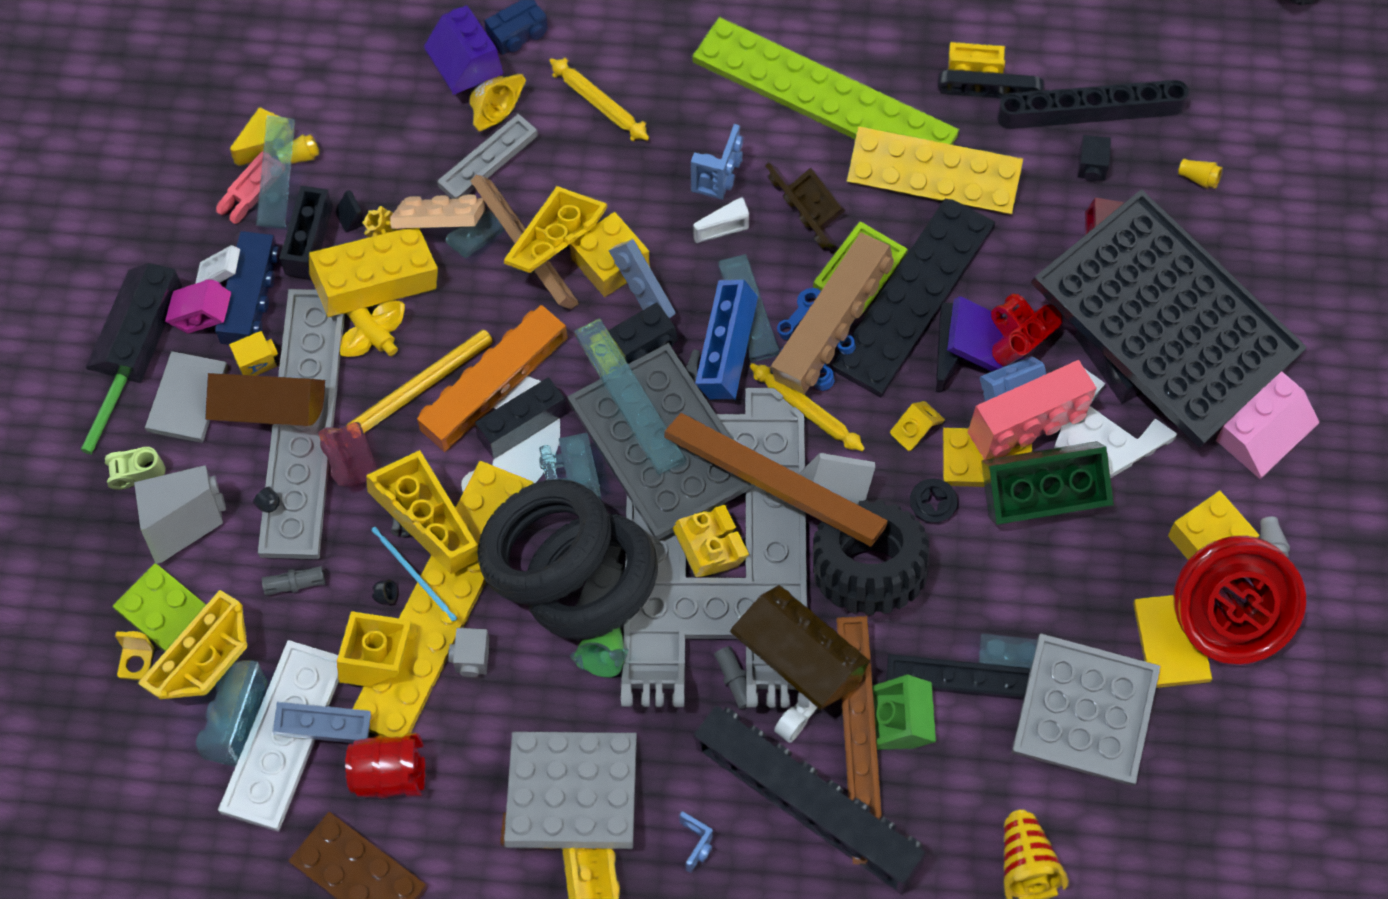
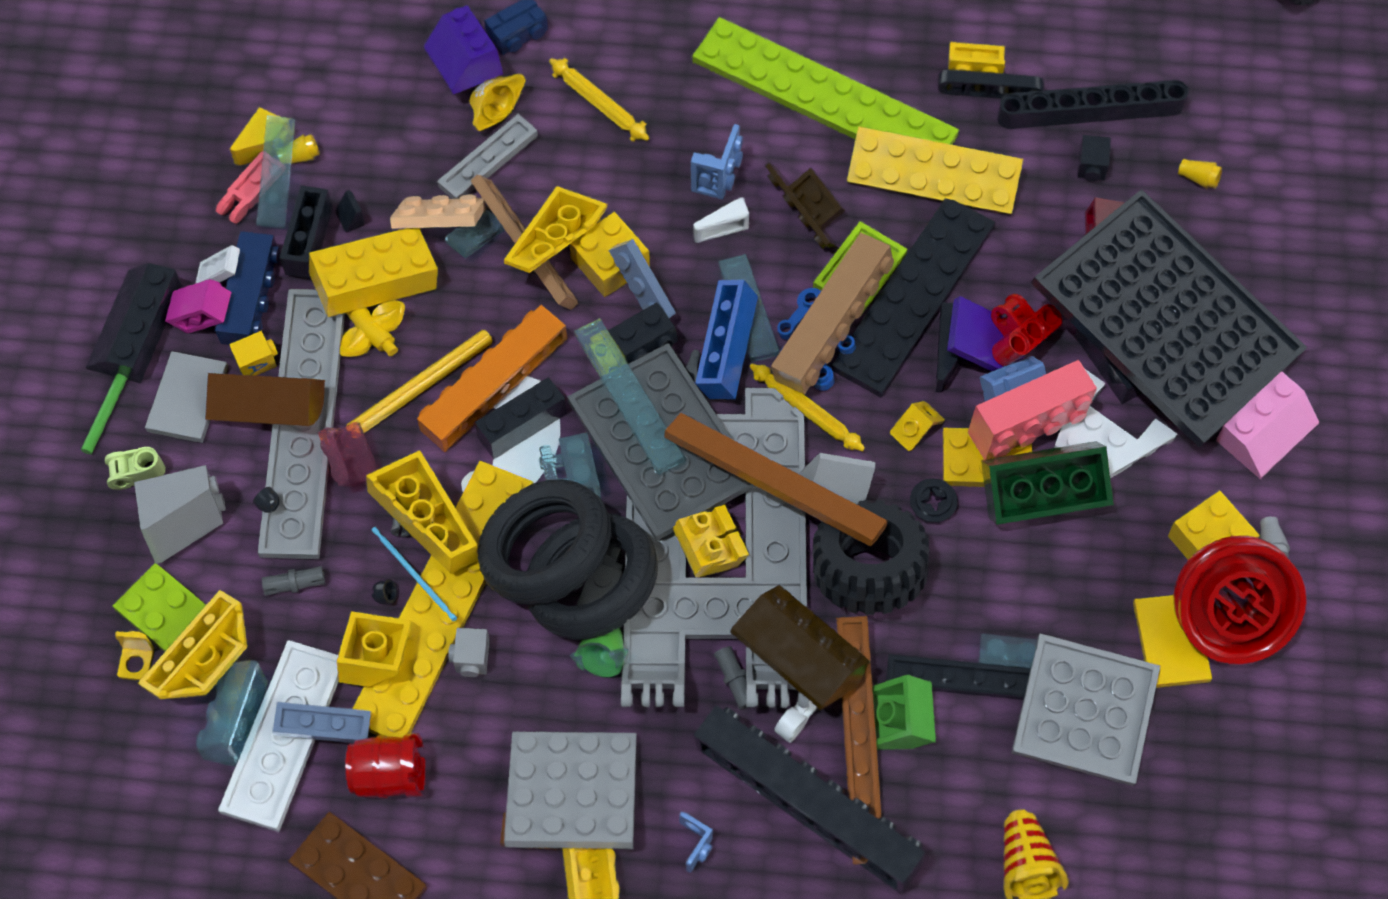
(378, 222): yellow gear -> none

